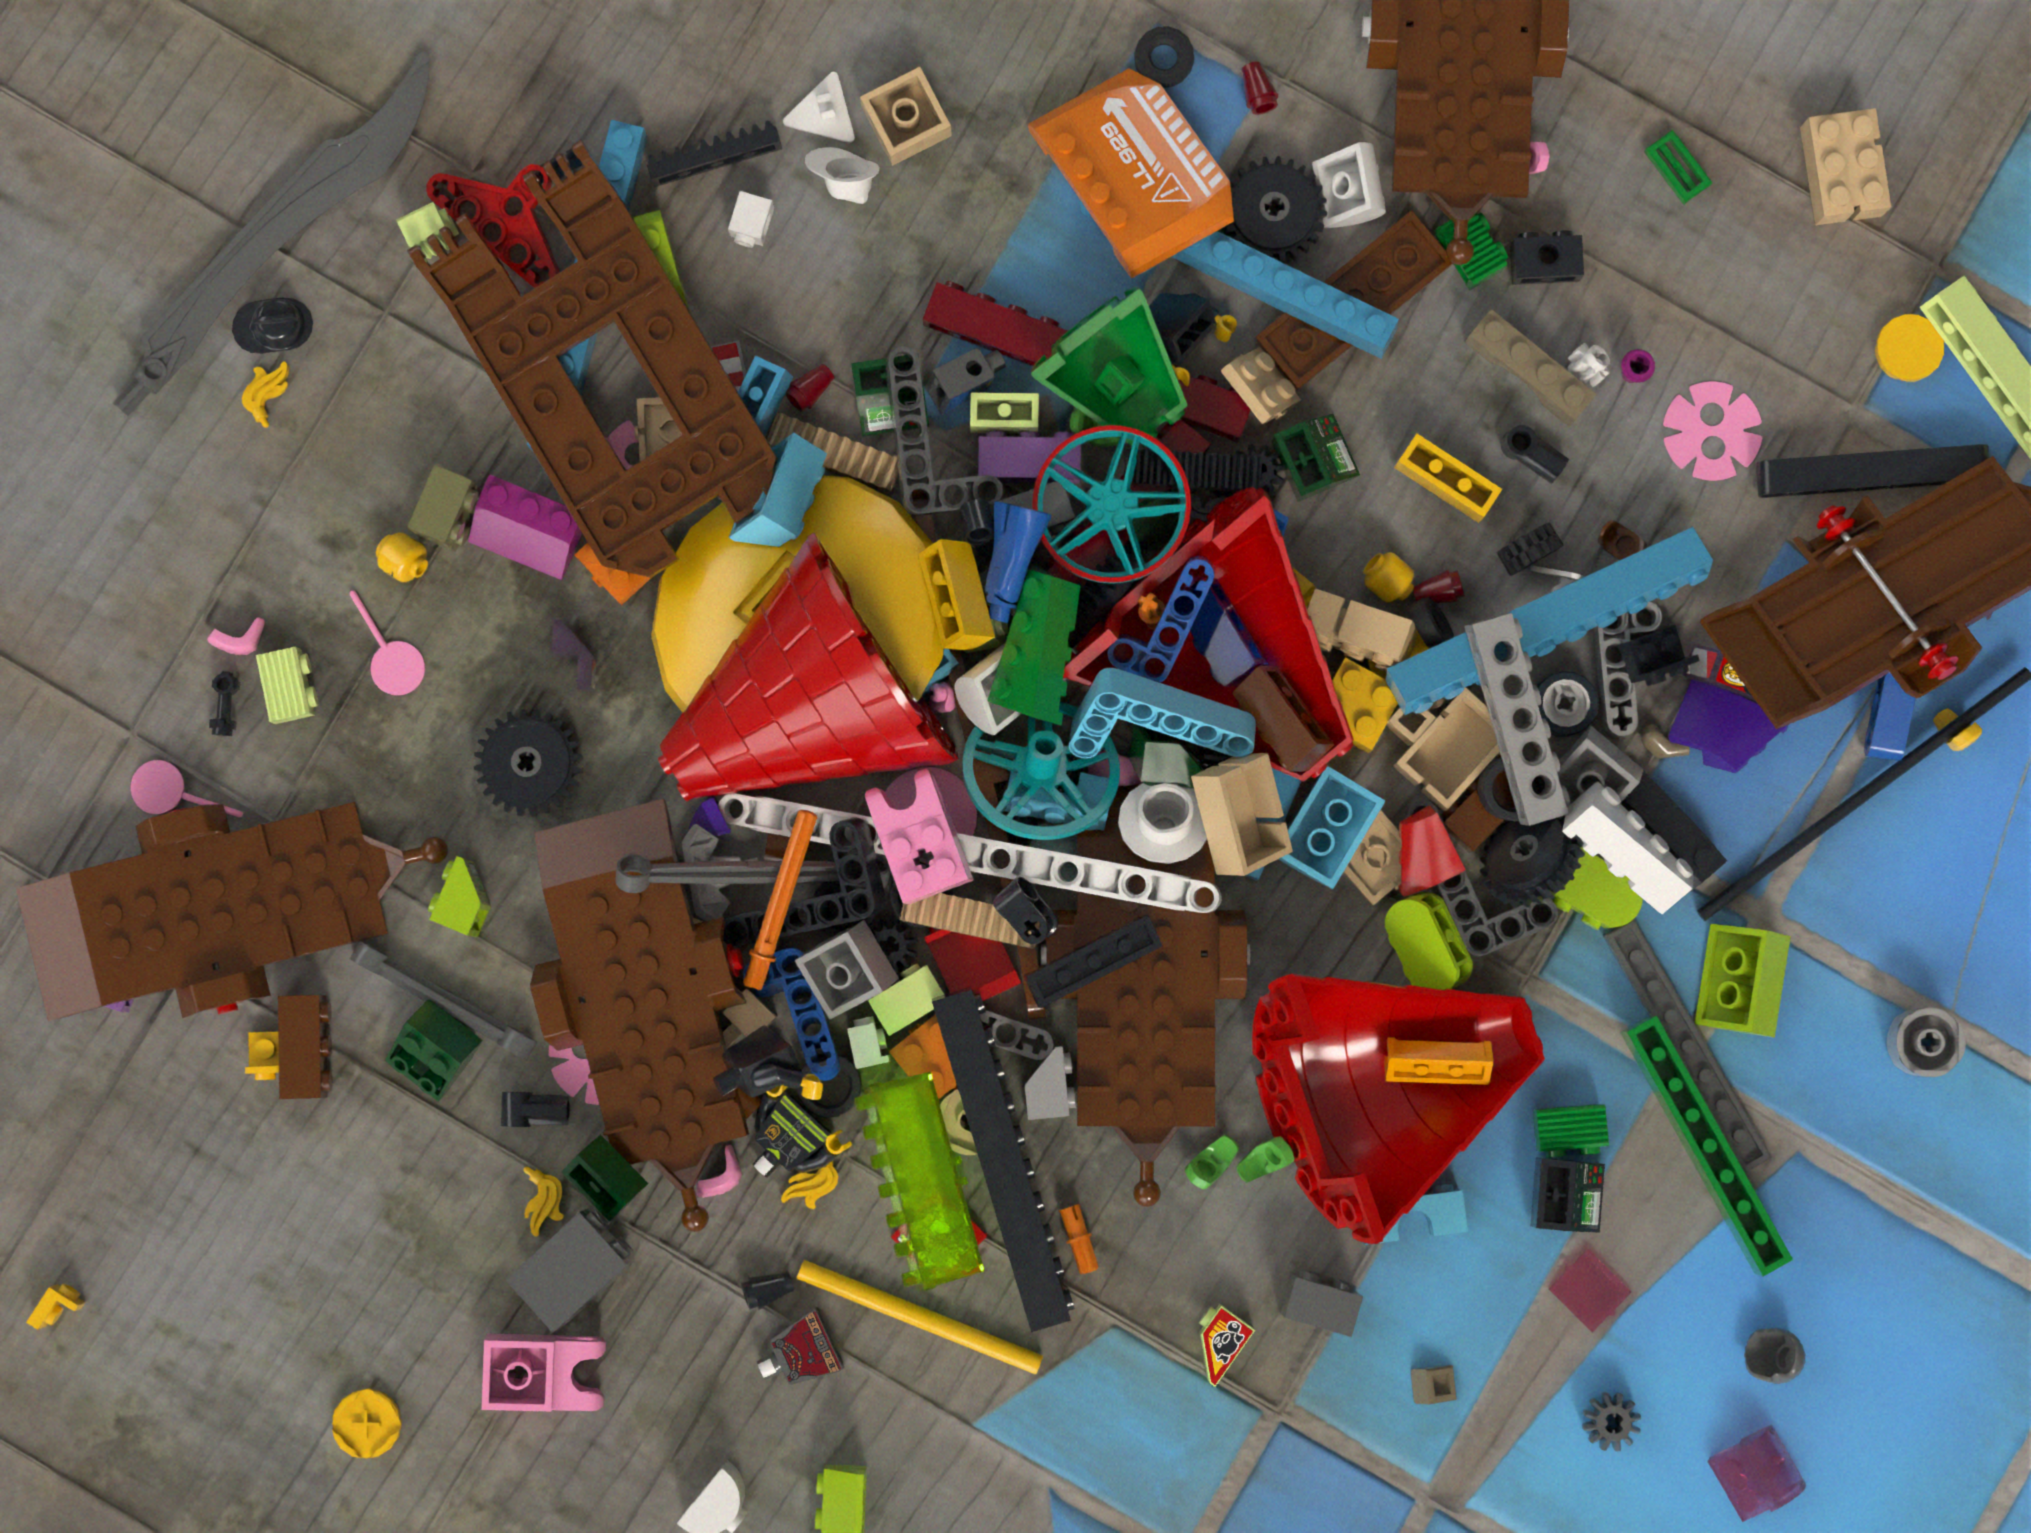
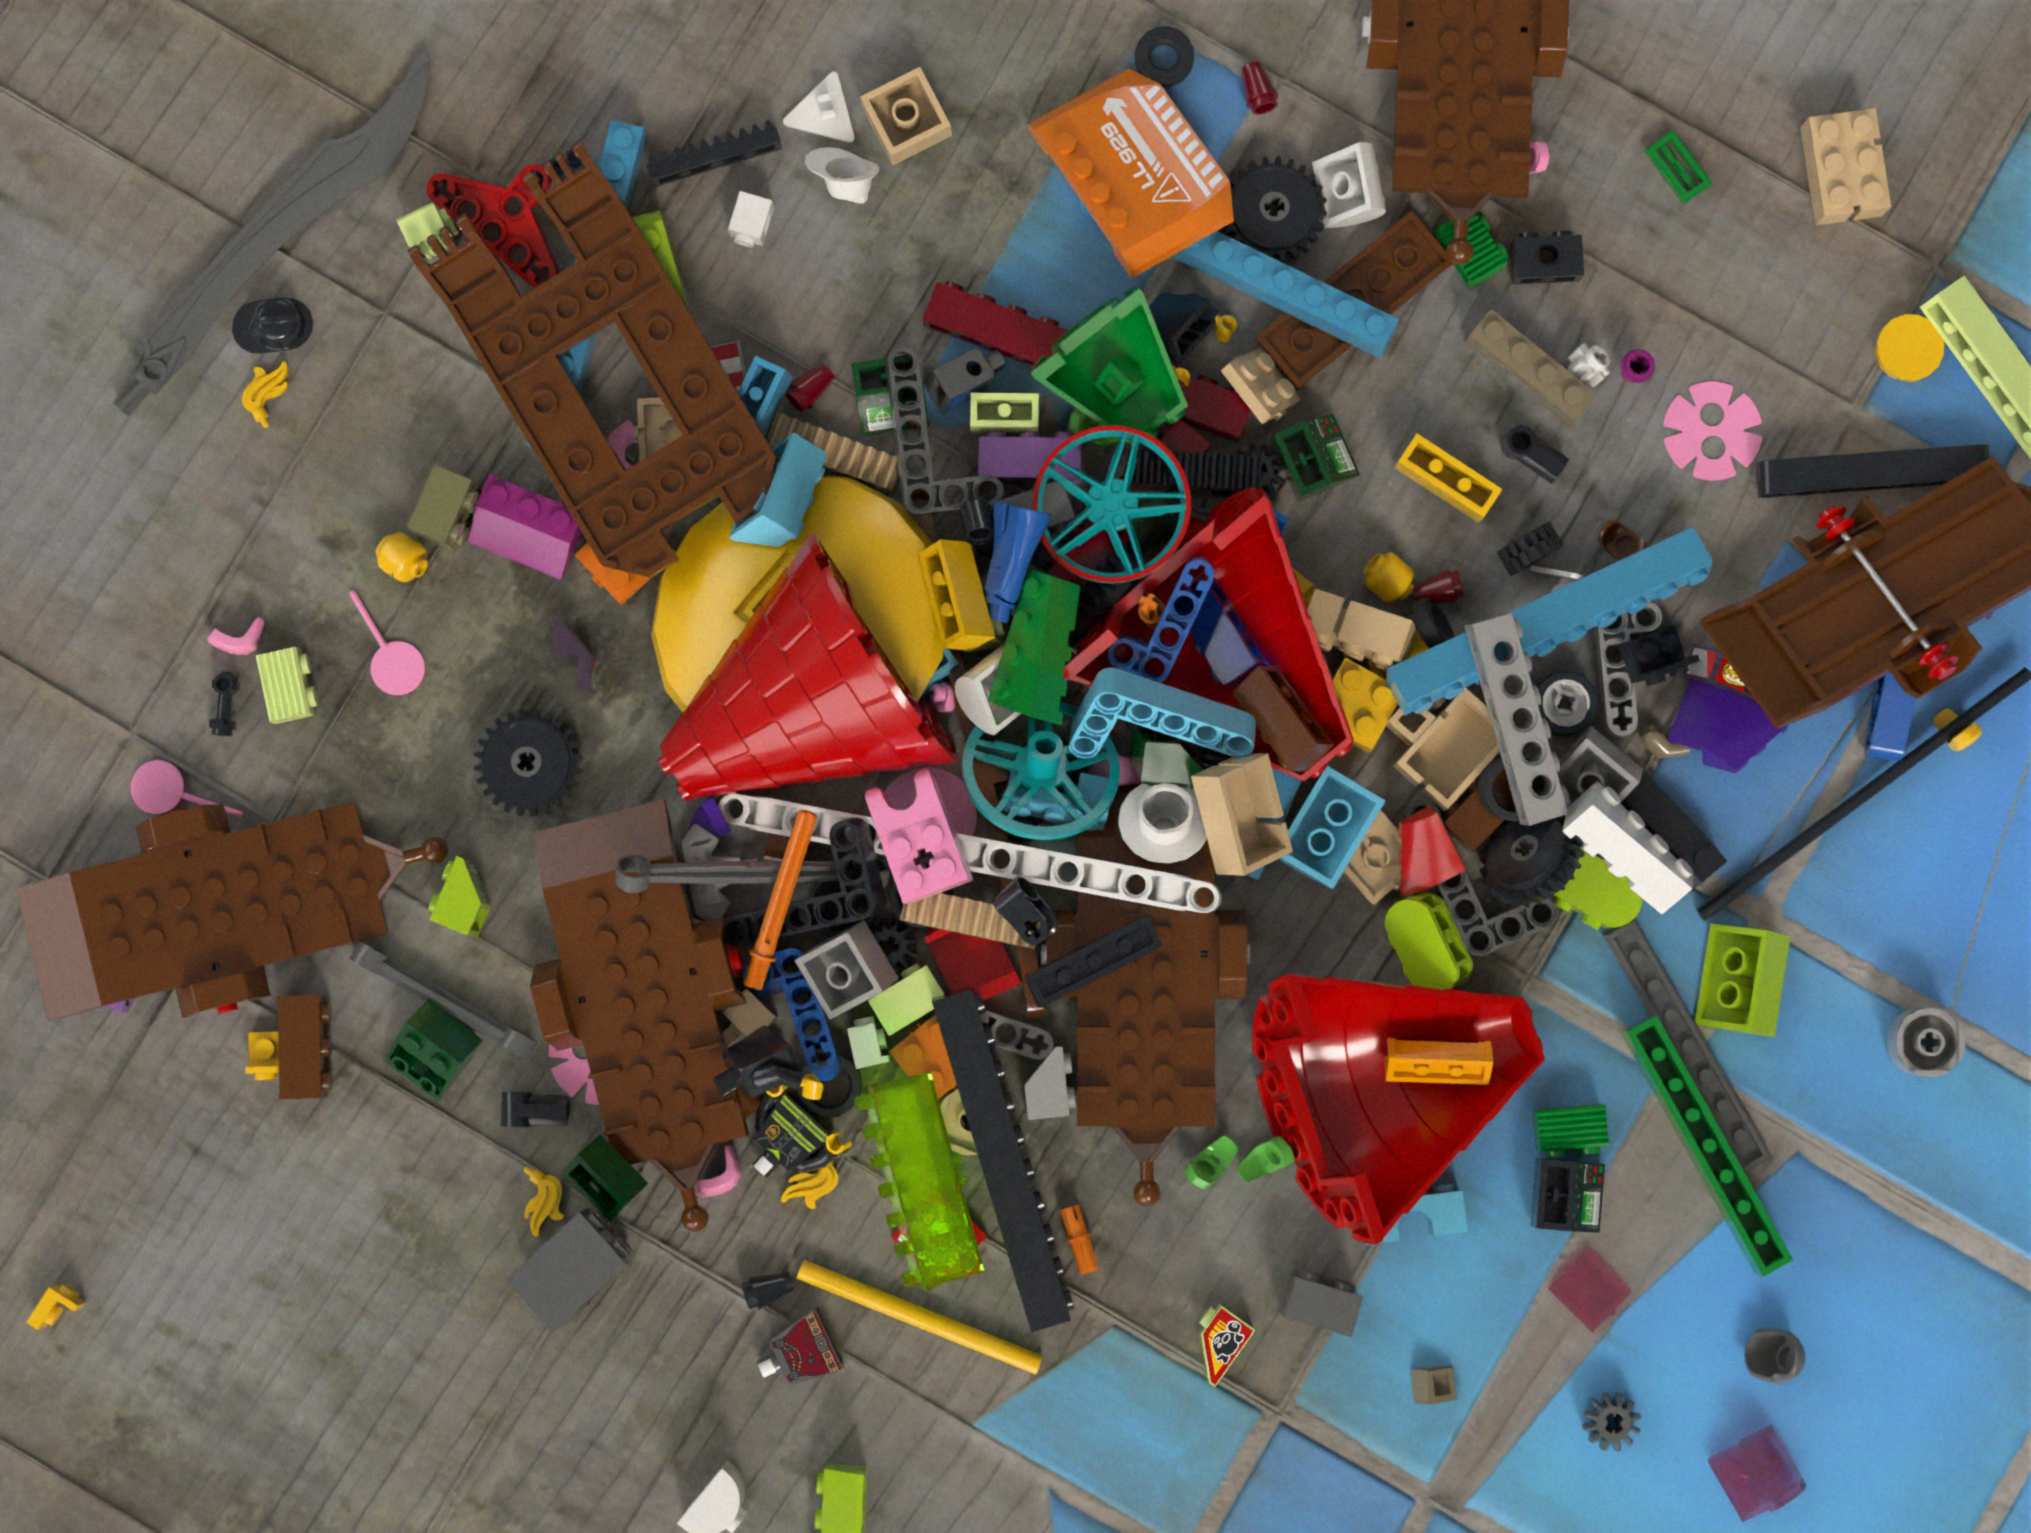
(366, 1423): yellow tile -> none
(549, 1373): bright pink brick -> none

